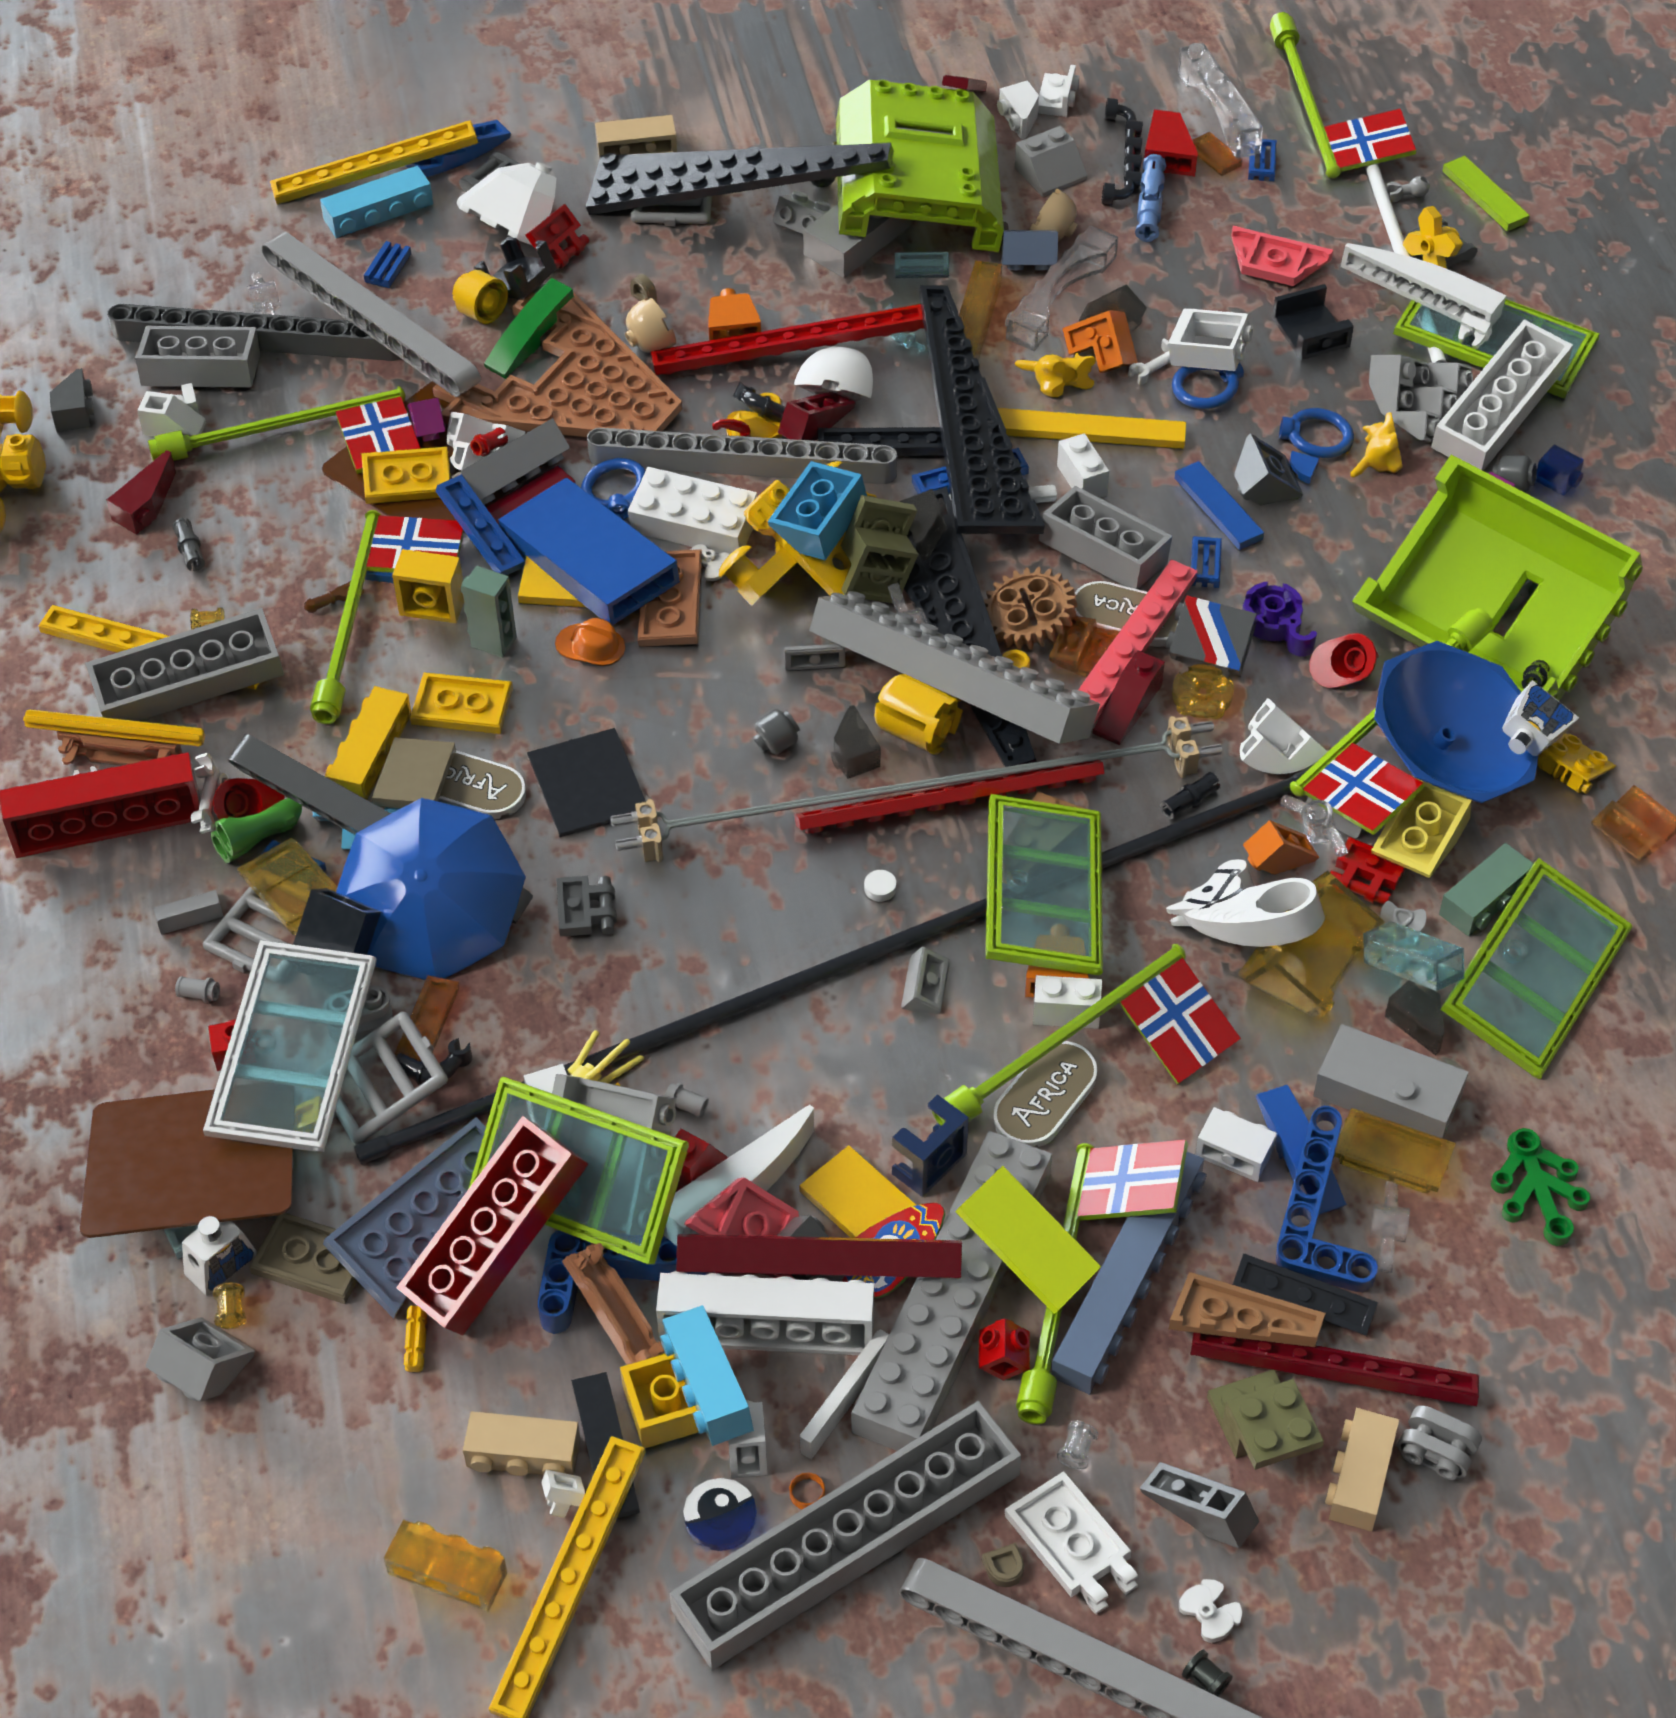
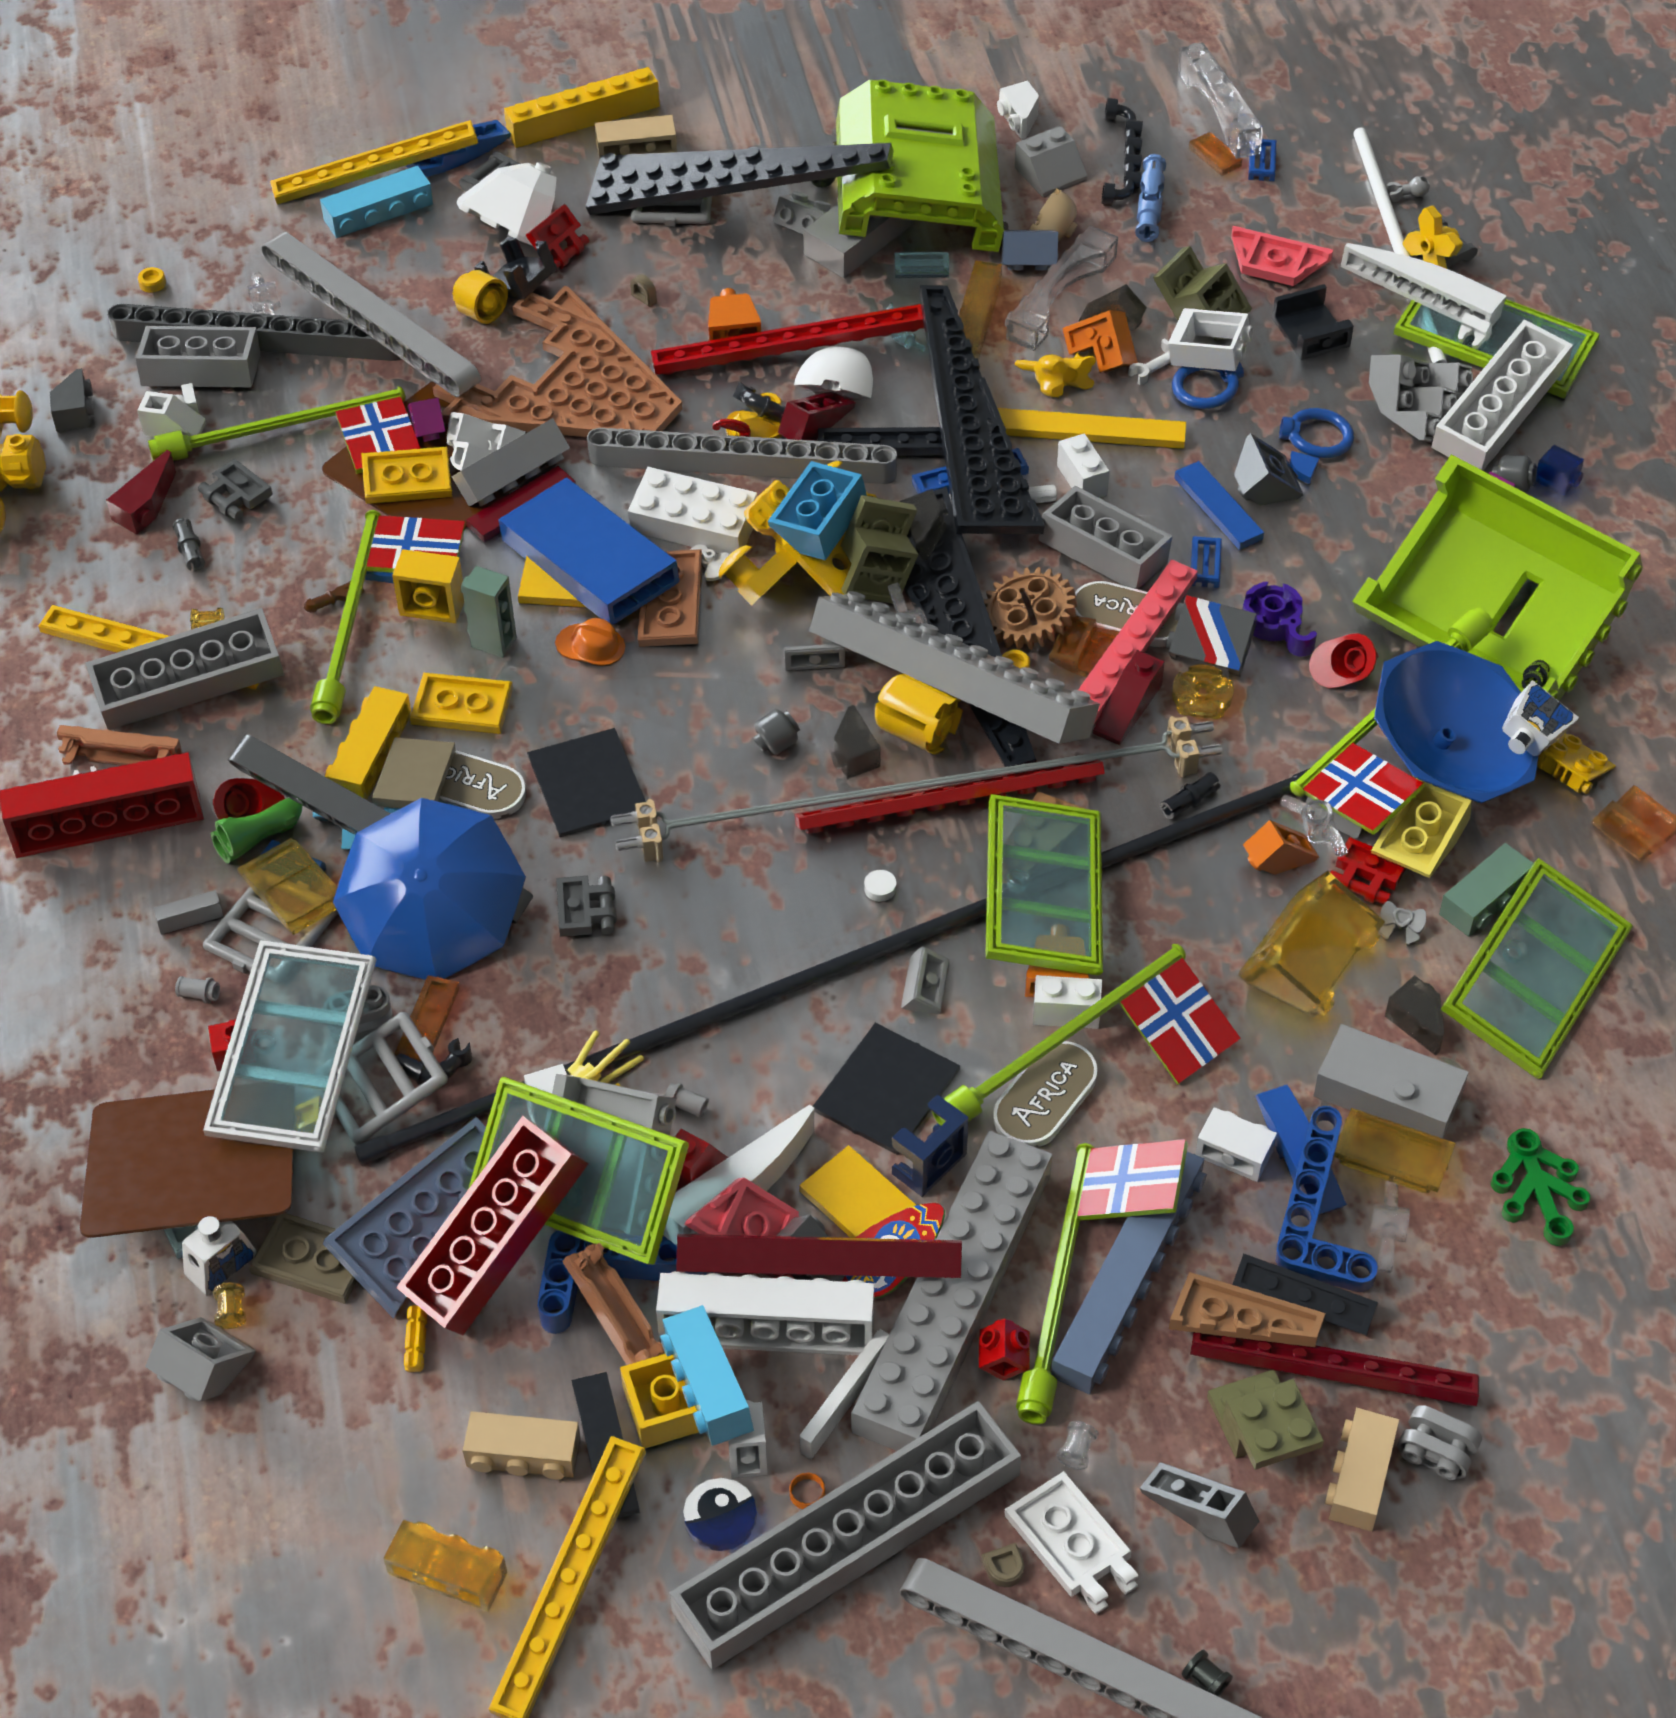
(114, 727): yellow axle -> none
(151, 280): none -> yellow tile
(211, 783): white bar -> none
(242, 485): none -> dark grey plate
(336, 923): black brick -> none
(382, 264): blue tile -> none
(480, 526): blue plate -> none
(485, 443): red pin -> none
(524, 332): green slope -> none
(562, 1491): white tile -> none
(582, 107): none -> yellow brick
(617, 503): blue piece -> none
(648, 327): tan cylinder -> none
(885, 1086): none -> black piece
(964, 83): dark red tile -> none
(1028, 1239): neon yellow tile -> none
(1058, 93): white bracket -> none
(1172, 141): red slope -> none
(1192, 287): none -> olive bracket
(1215, 1622): white piece -> none
(1248, 914): white animal -> none
(1278, 743): white brick -> none
(1351, 142): flag -> none
(1382, 448): yellow animal -> none
(1413, 955): clear light blue brick -> none
(1486, 193): lime tile -> none

